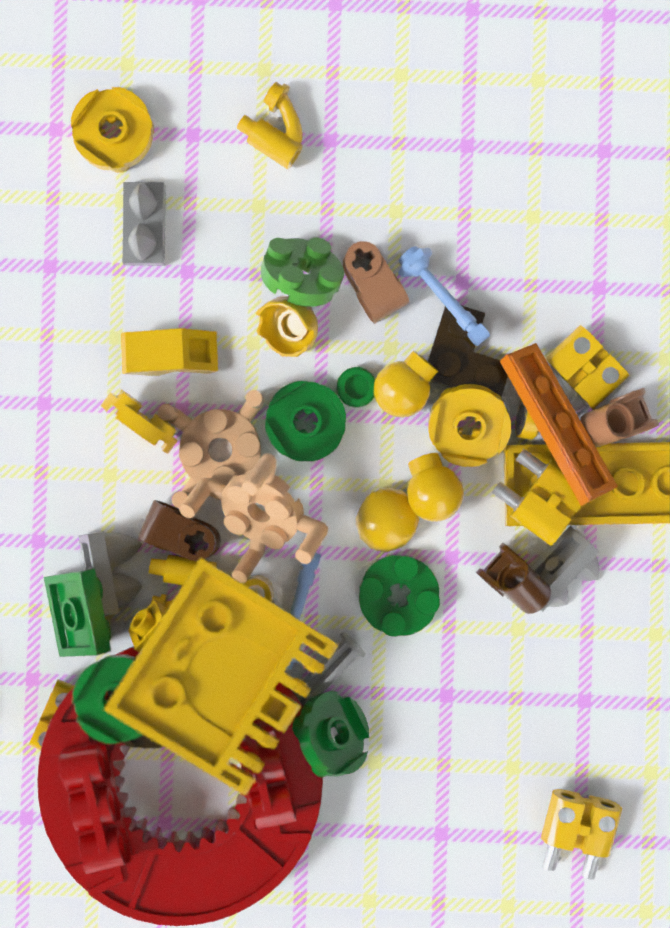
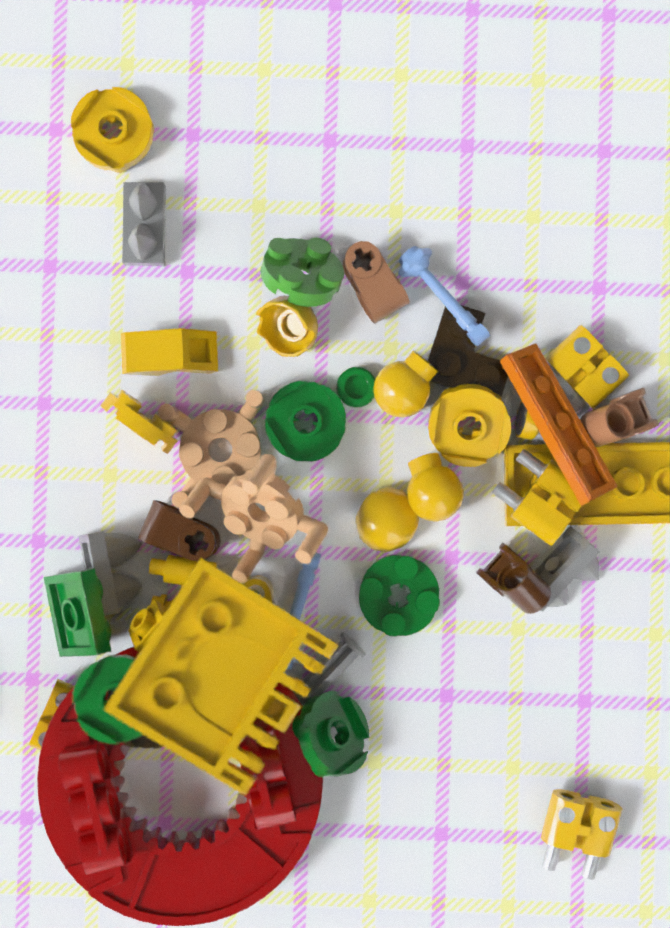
(269, 140): yellow plant -> none

